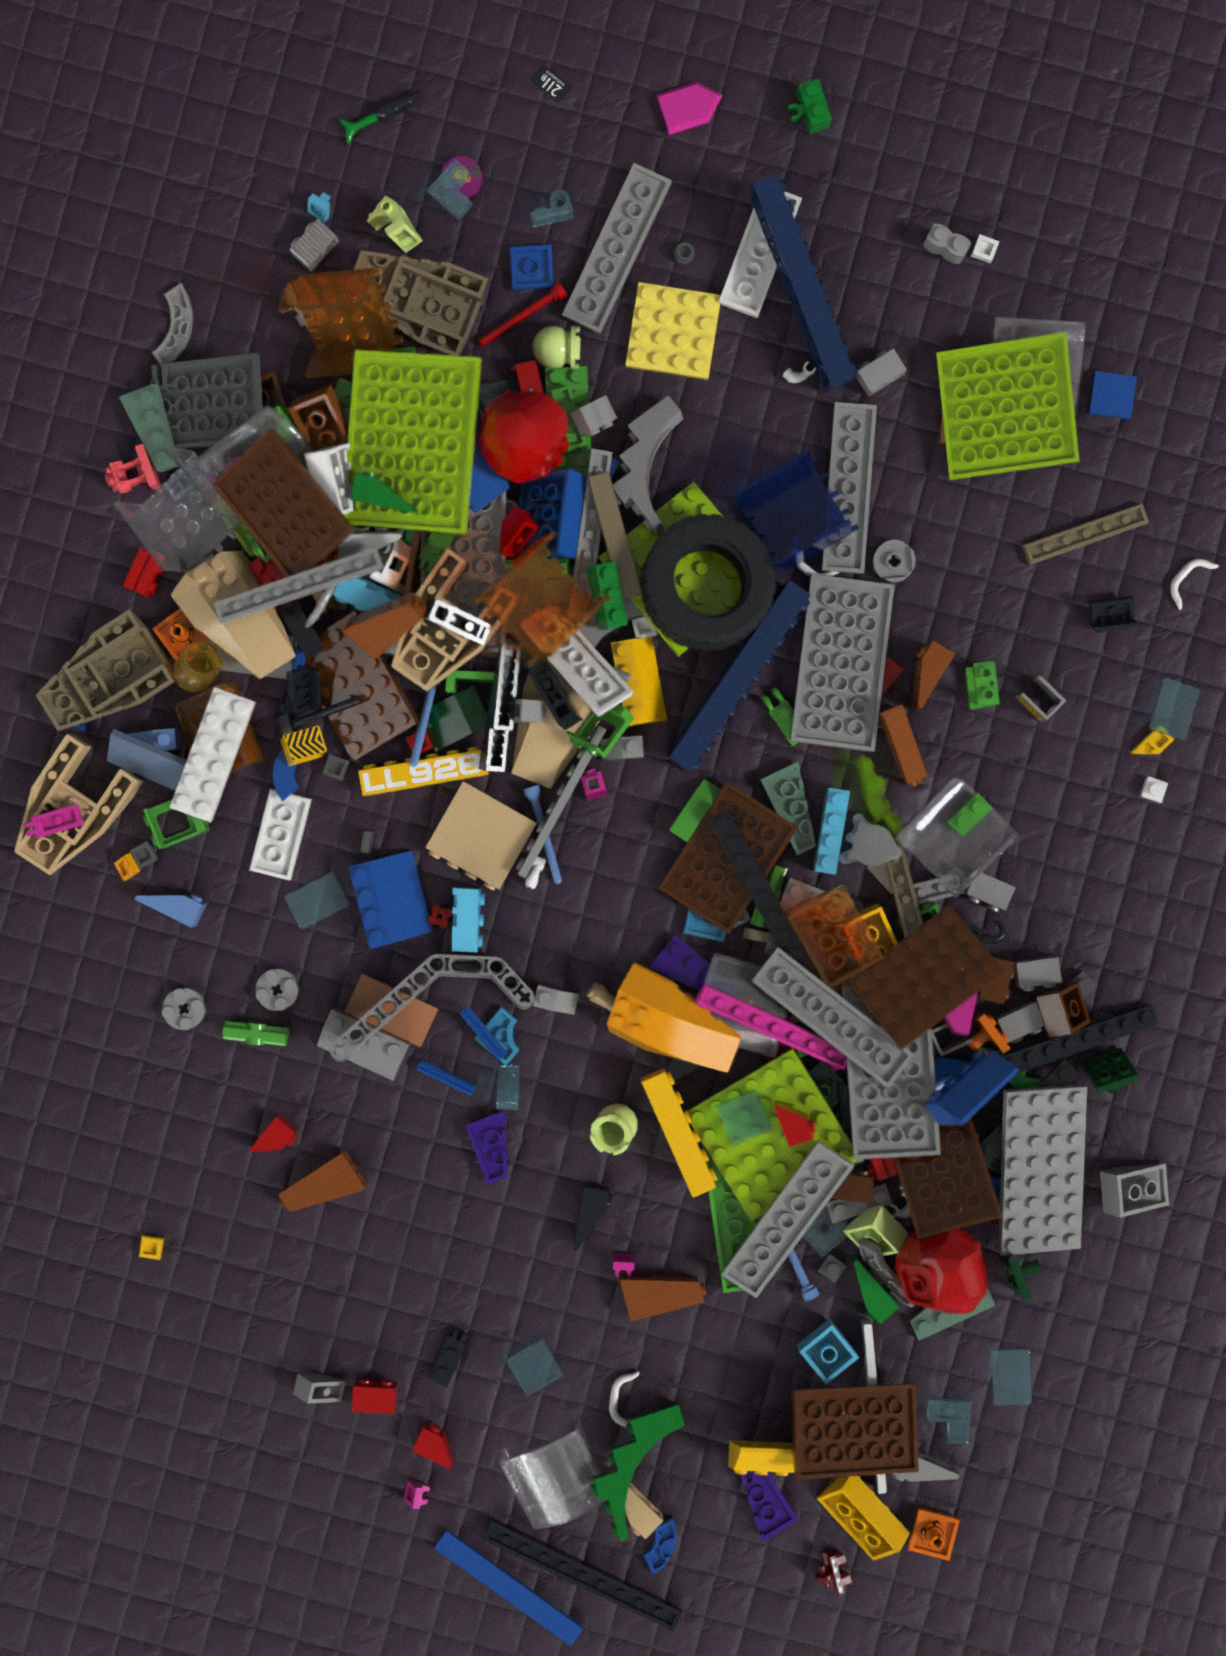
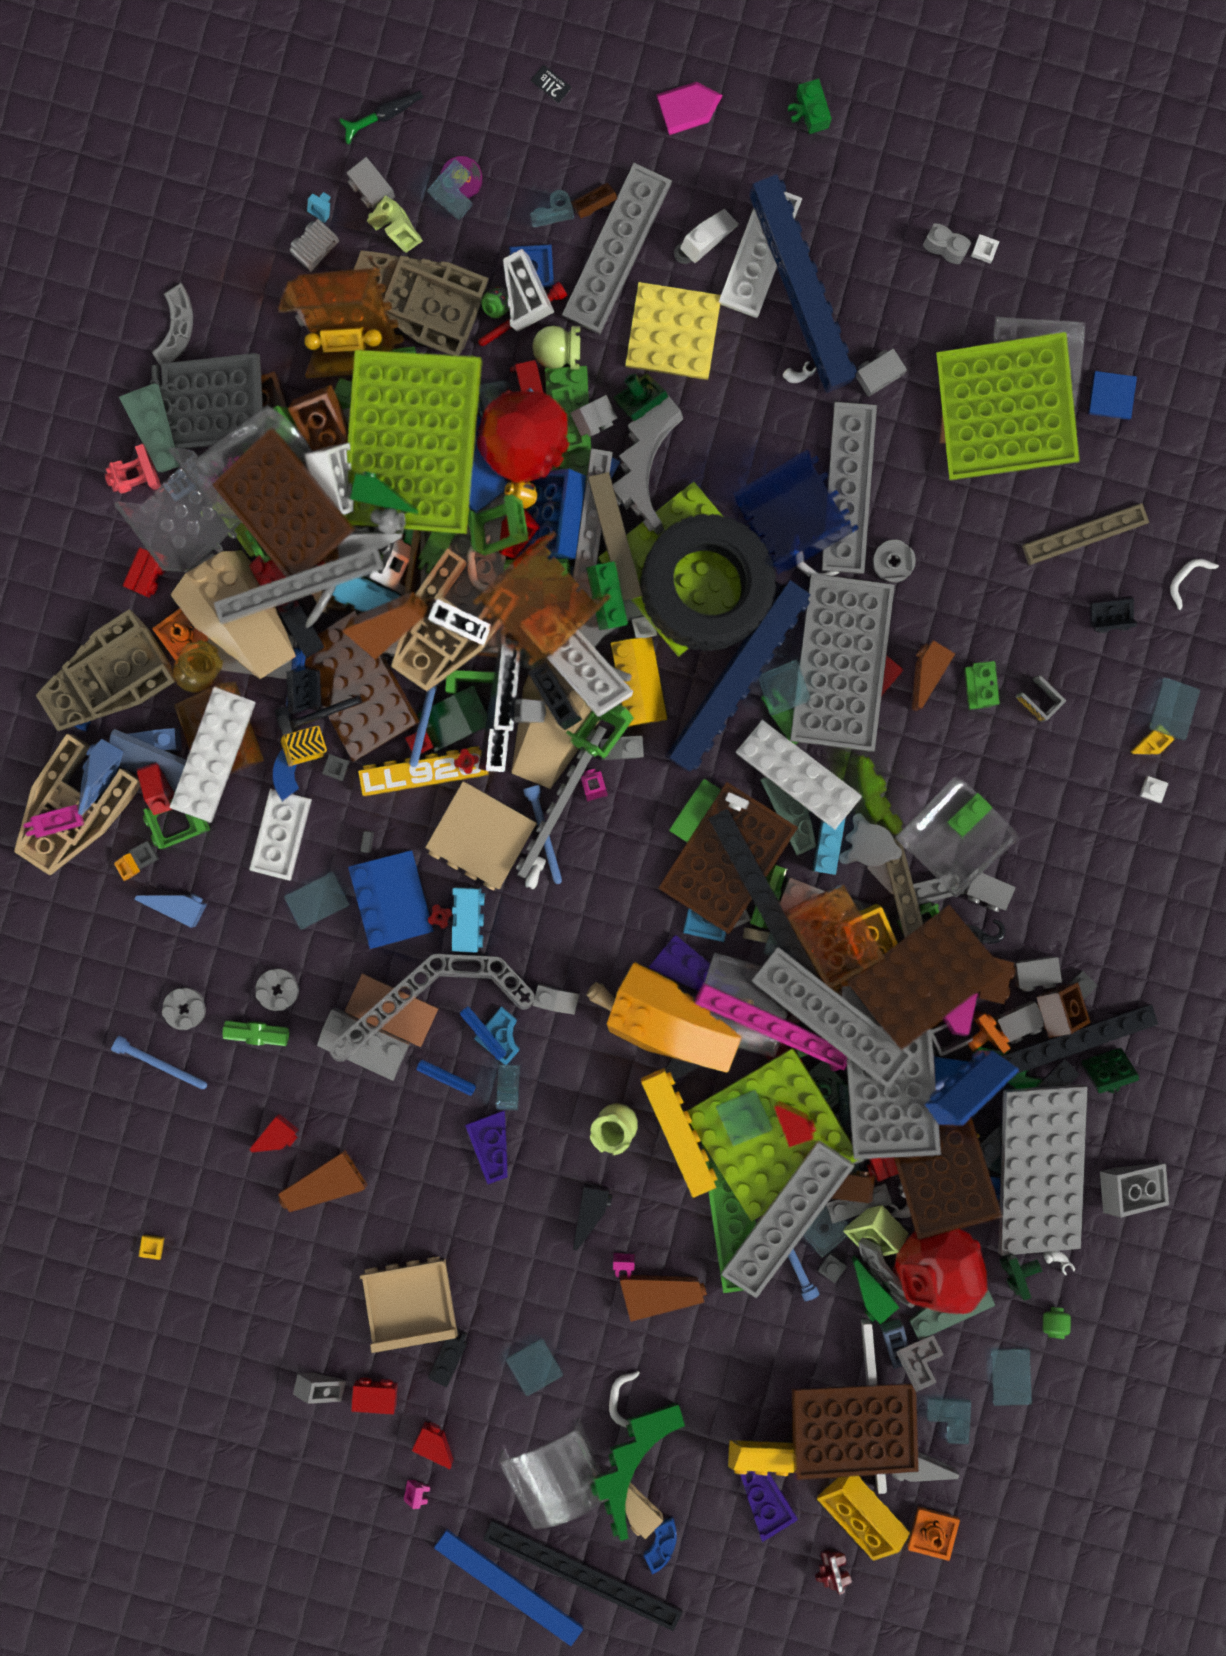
(98, 772): none -> medium blue slope
(122, 1046): none -> medium blue piece
(155, 788): none -> red slope
(343, 339): none -> yellow plate
(369, 183): none -> light grey brick
(388, 520): none -> light grey animal
(409, 1304): none -> tan panel
(471, 566): none -> white animal
(472, 760): none -> red plate
(495, 302): none -> bright green head
(516, 520): none -> bright green window
(523, 491): none -> yellow head
(525, 291): none -> white wedge
(594, 200): none -> reddish brown plate
(640, 396): none -> dark green plate
(708, 235): none -> white slope
(736, 802): none -> white plate
(784, 687): none -> clear light blue tile
(798, 774): none -> white plate
(827, 1351): medium azure brick -> none
(892, 1331): none -> sand blue slope
(903, 745): dark orange slope -> none
(915, 1360): none -> light grey plate
(1056, 1323): none -> bright green head
(1060, 1257): none -> white arm

